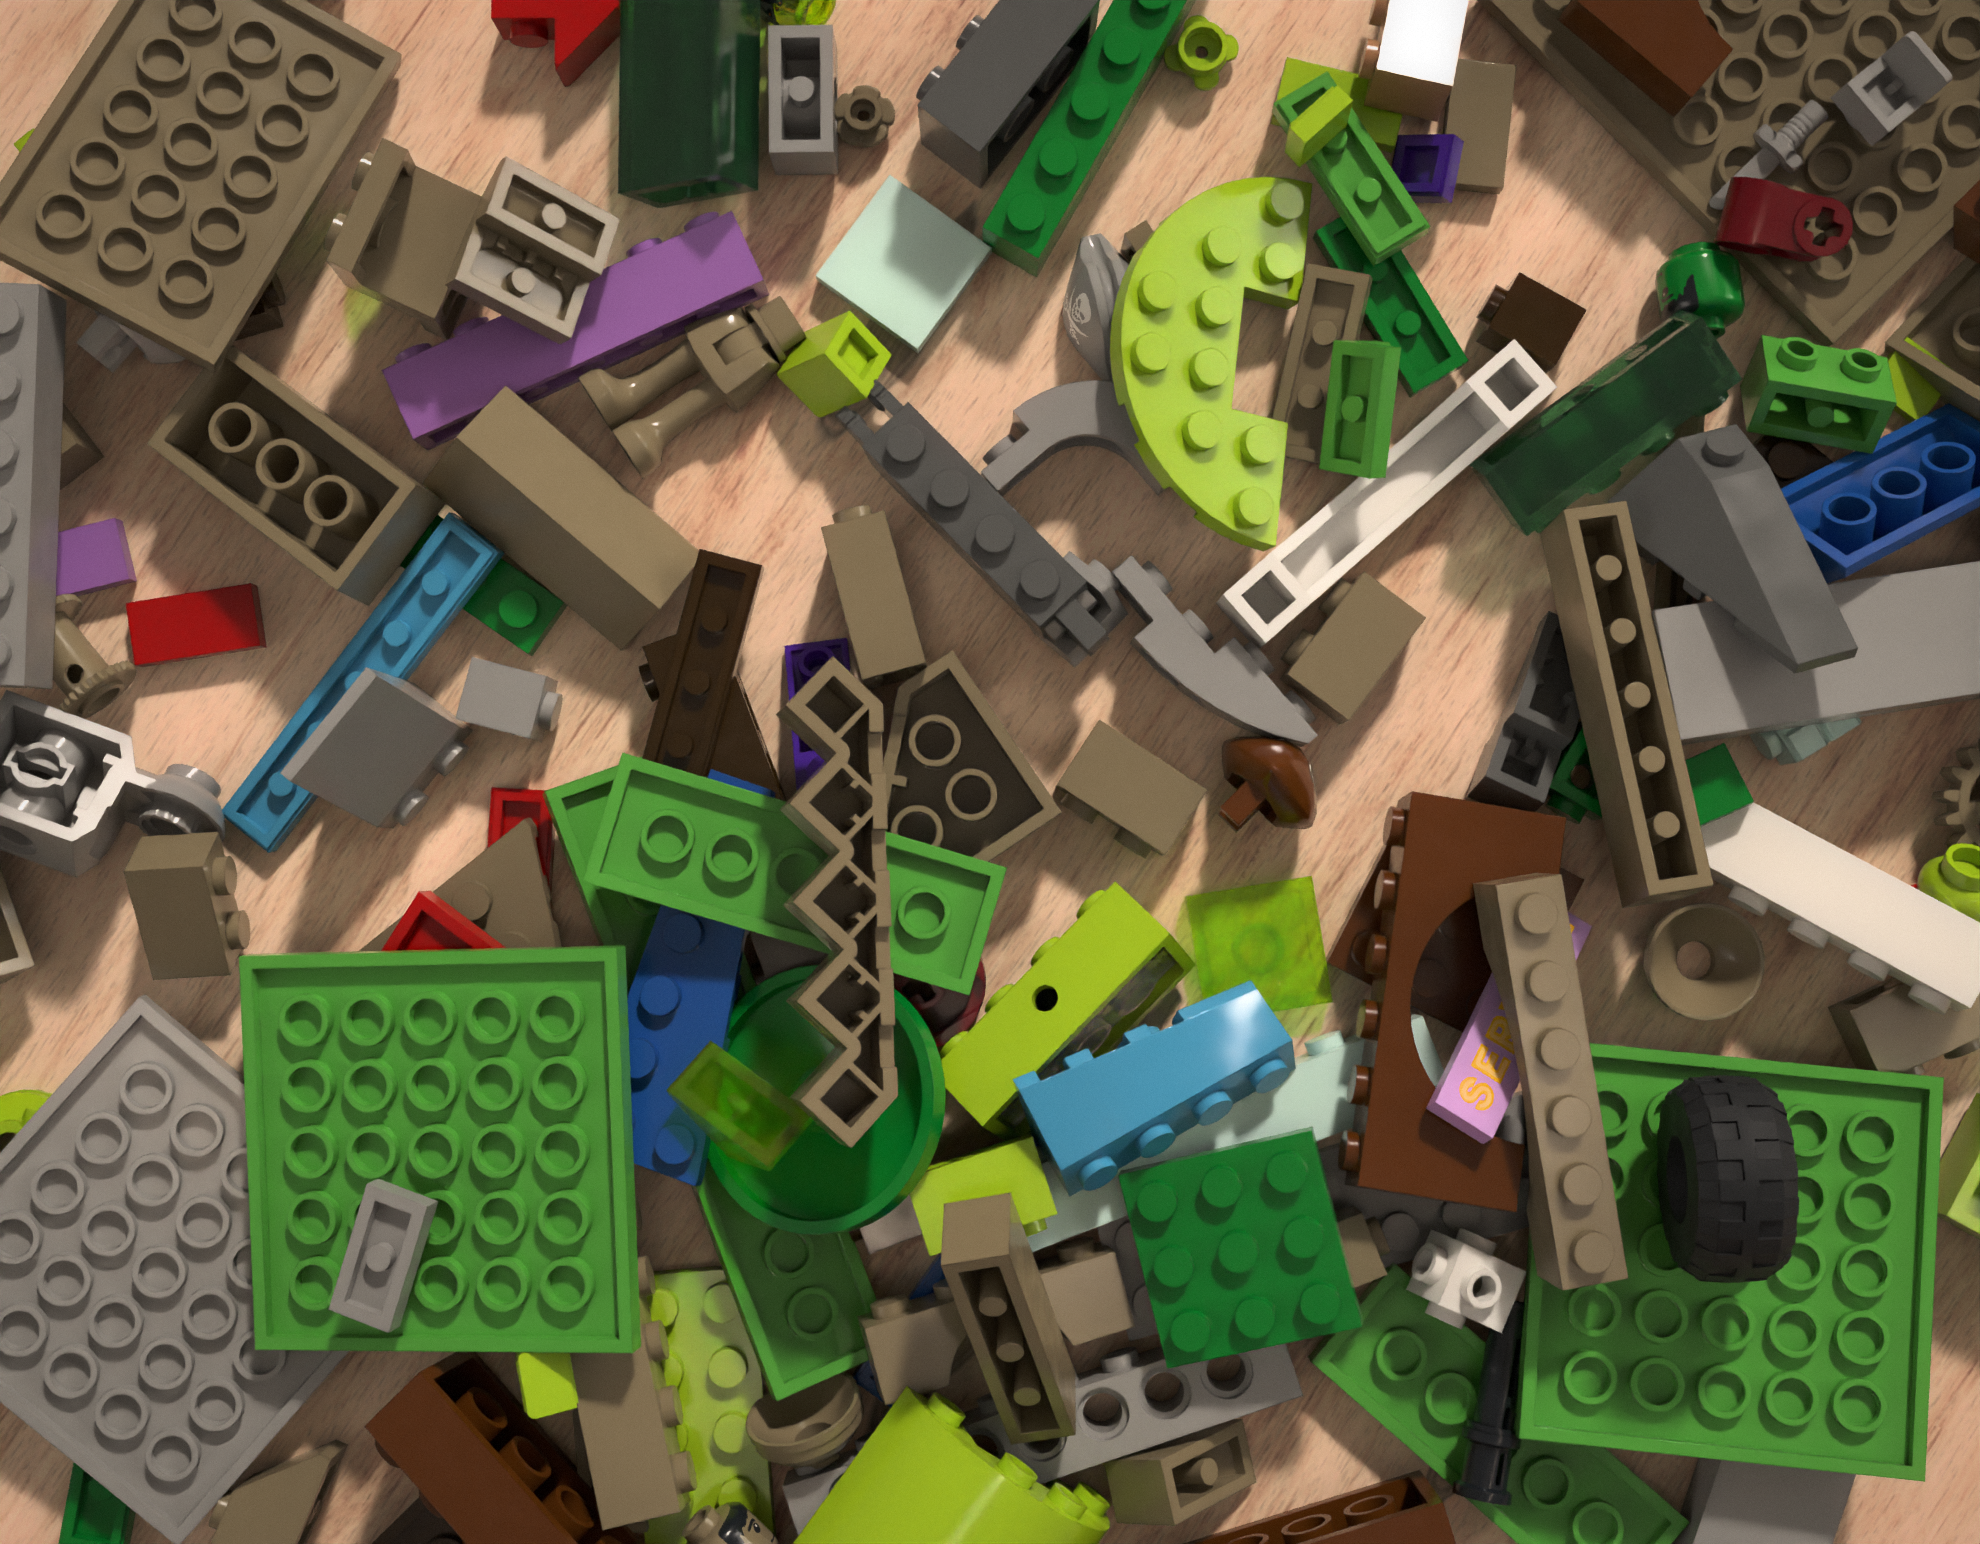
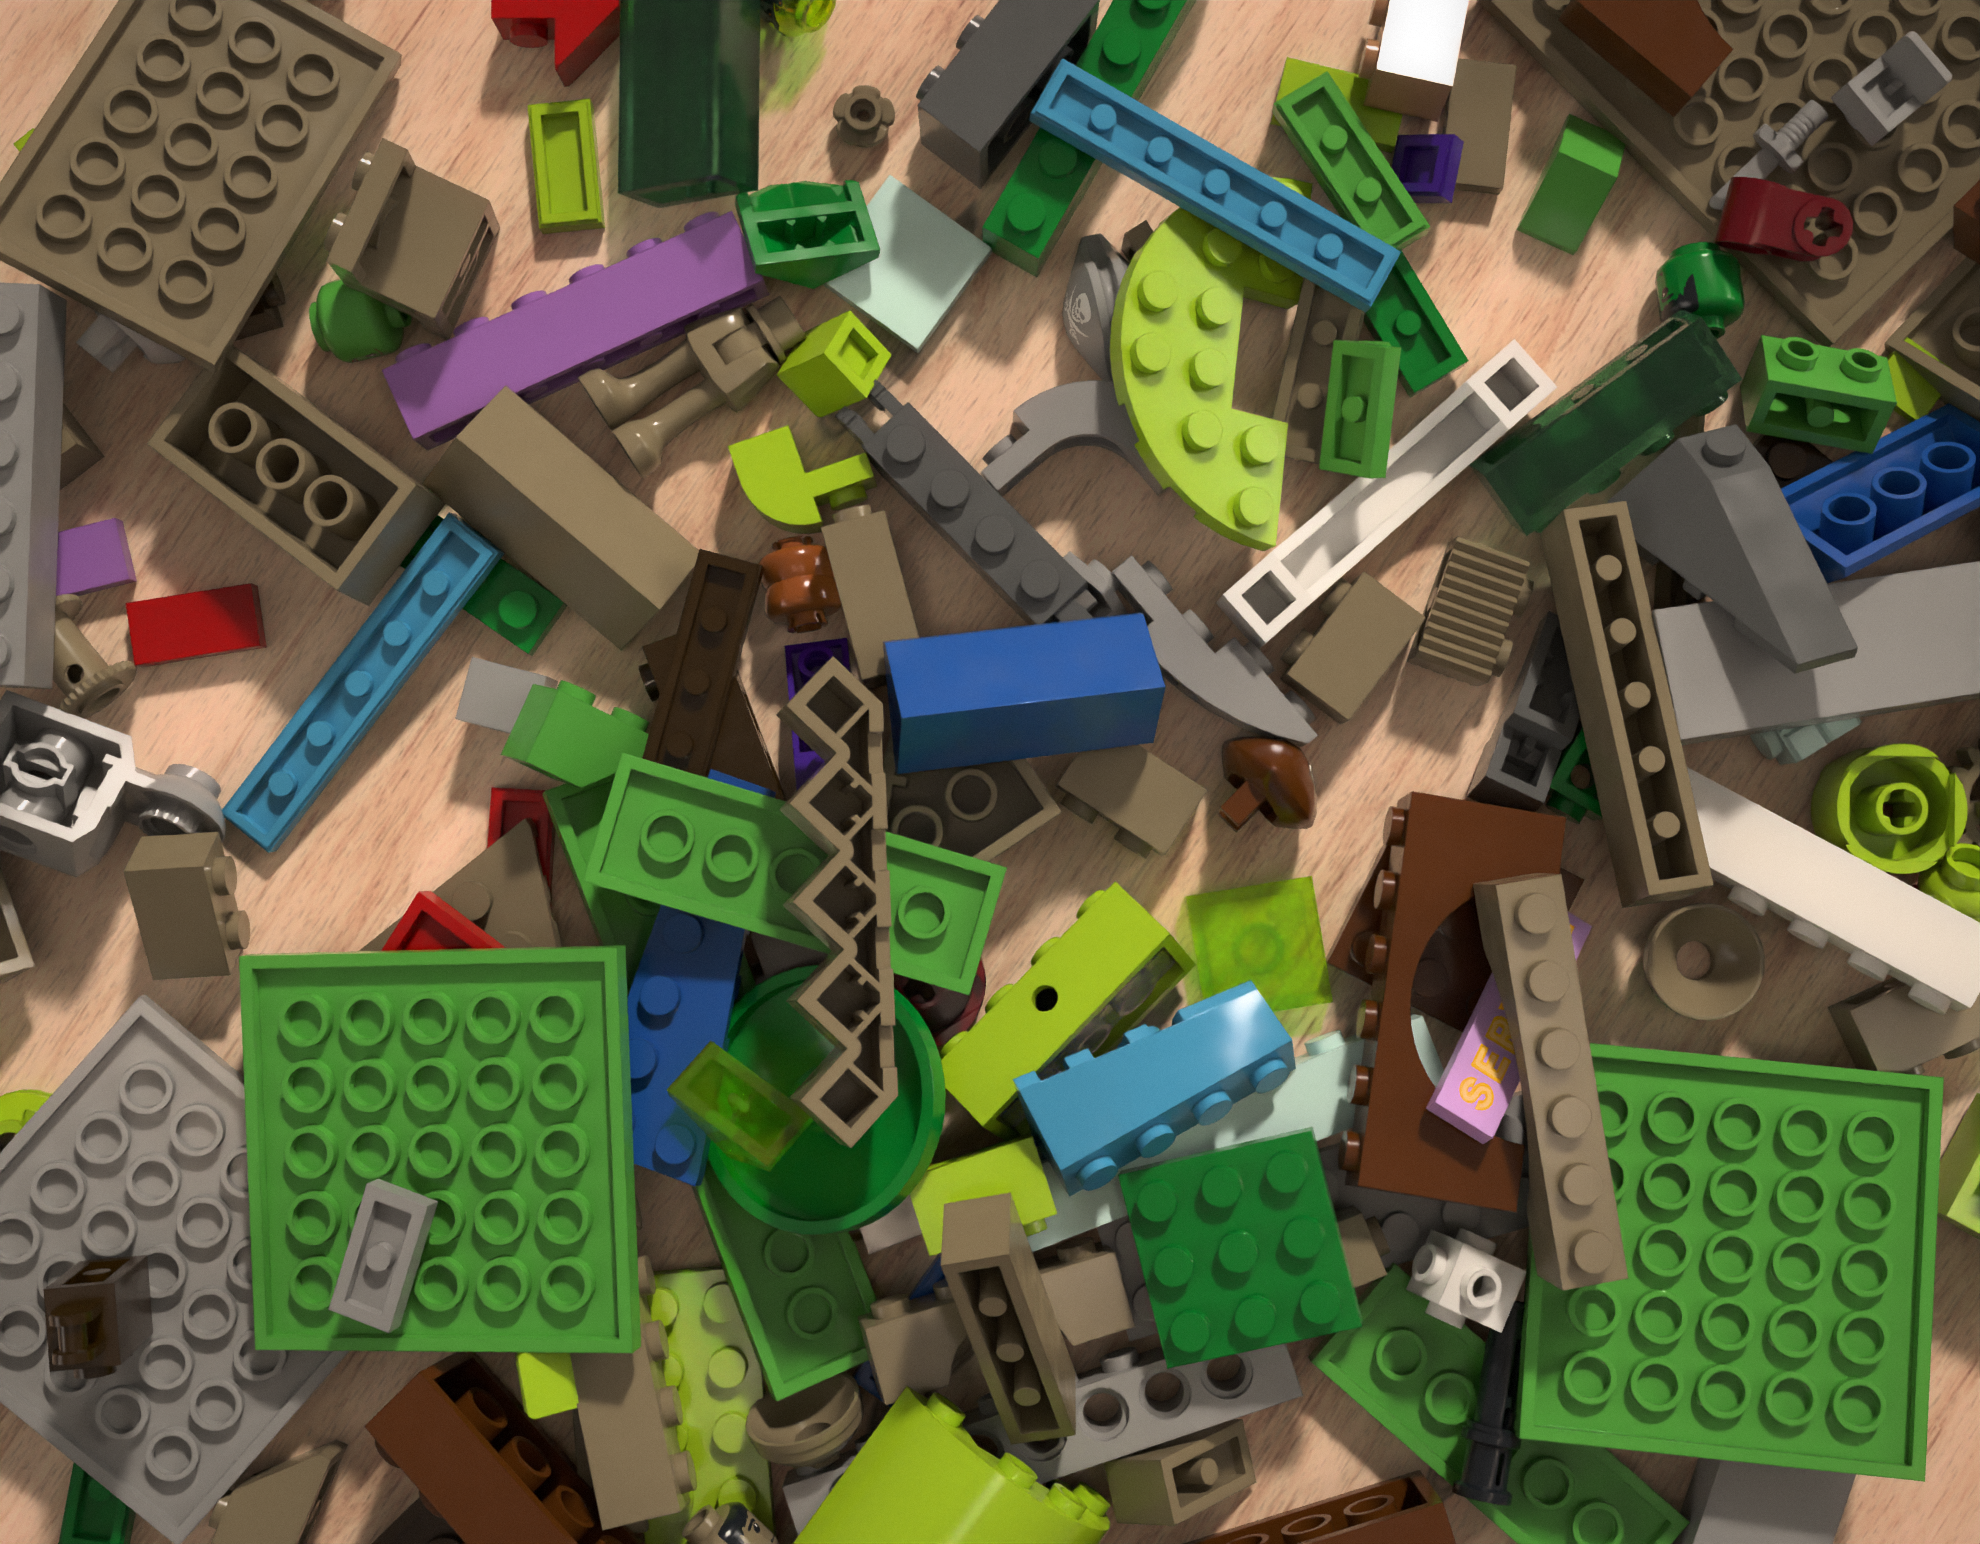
(98, 1315): none -> dark brown brick
(355, 323): none -> bright green head
(380, 750): light grey slope -> none
(532, 251): dark tan slope -> none
(566, 166): none -> lime tile
(572, 739): none -> bright green slope
(784, 492): none -> lime brick
(799, 585): none -> dark orange piece
(802, 99): light grey brick -> none
(807, 231): none -> green slope
(1022, 692): none -> blue slope
(1207, 35): lime plate -> none
(1214, 185): none -> dark azure tile
(1318, 125): lime tile -> none
(1471, 612): none -> dark tan brick
(1532, 316): dark brown brick -> none
(1572, 185): none -> bright green slope
(1716, 784): green tile -> none
(1727, 1179): black tyre -> none
(1925, 802): none -> lime brick

